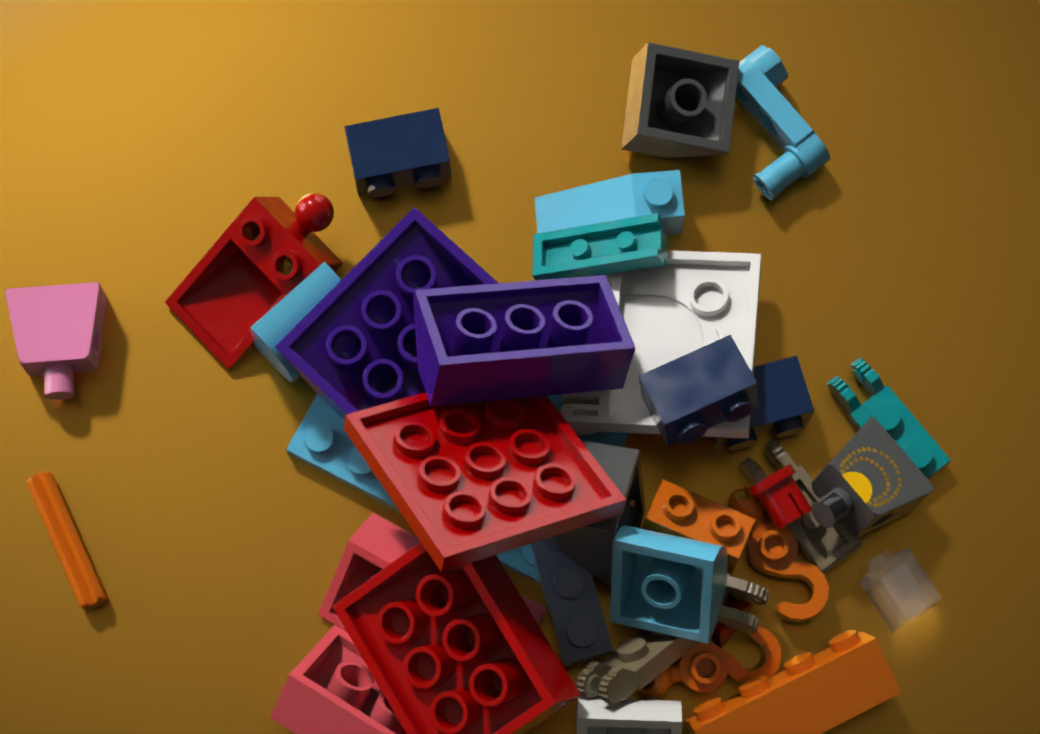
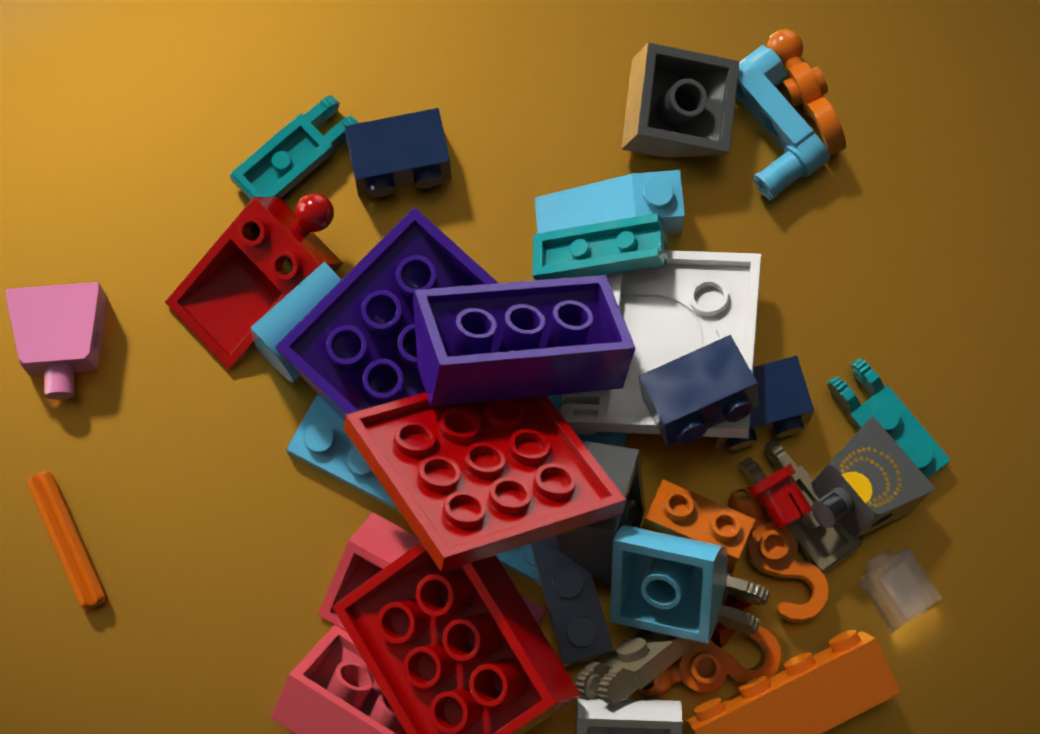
(291, 153): none -> teal hinge
(806, 89): none -> orange piece

